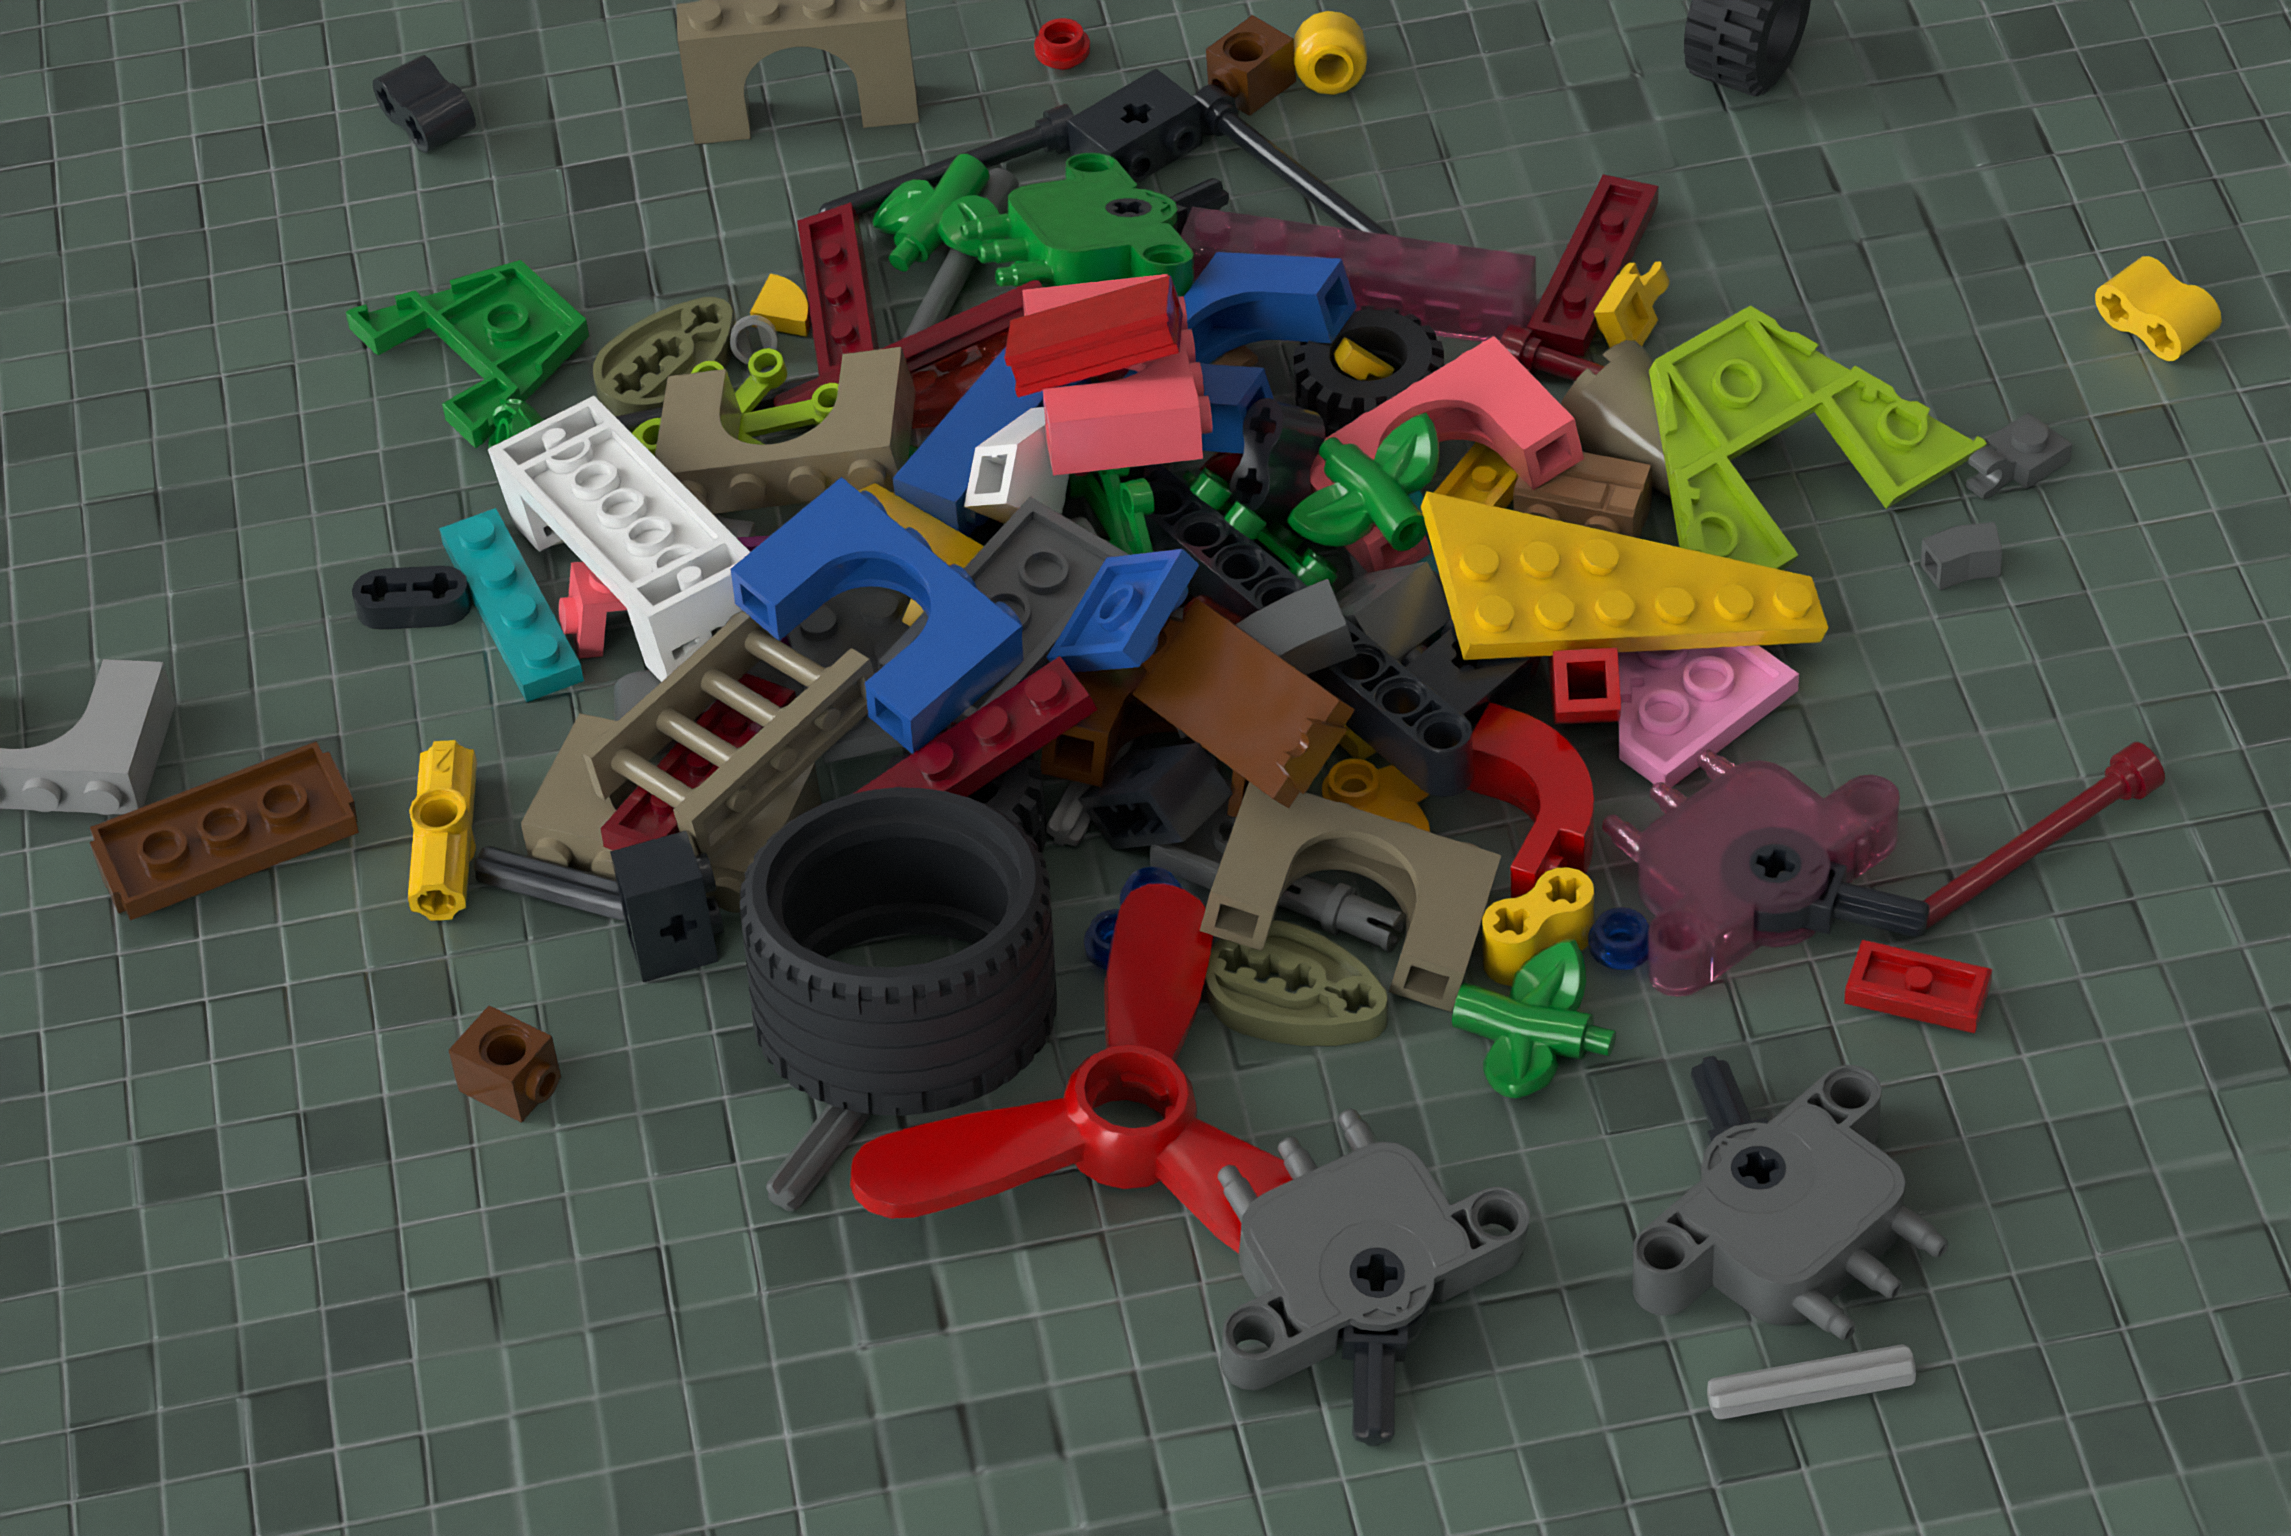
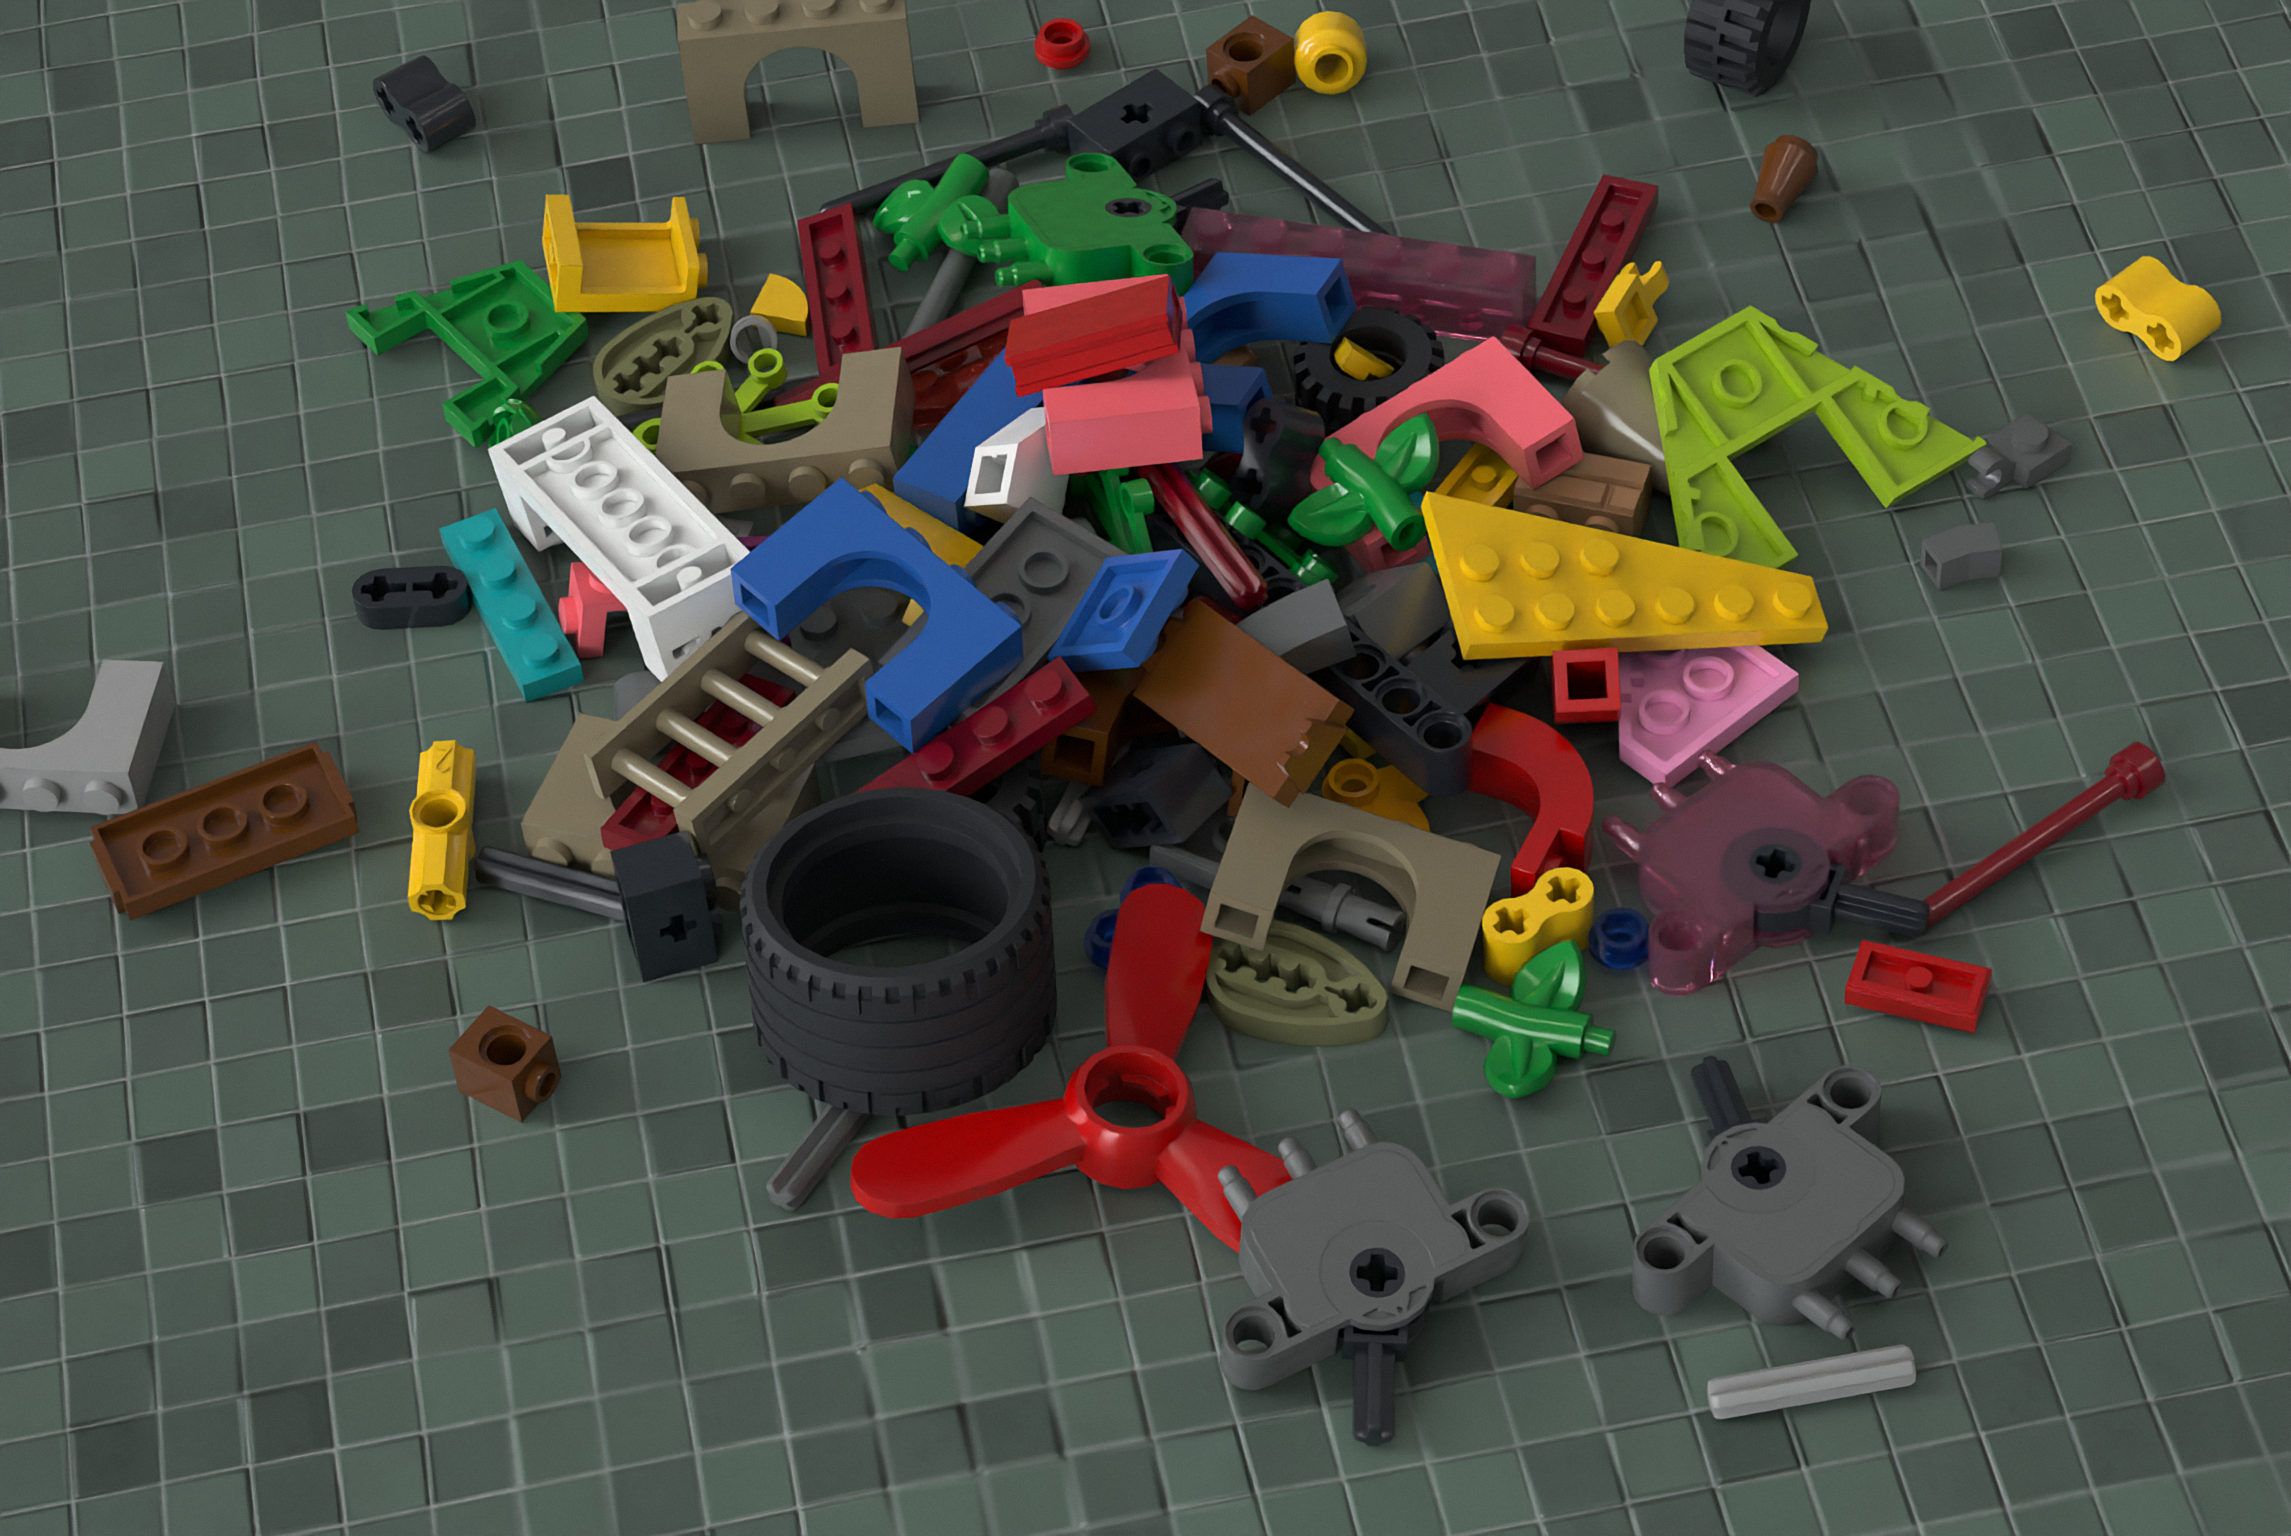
(621, 263): none -> yellow panel
(1206, 534): none -> dark red axle
(1783, 175): none -> reddish brown cone

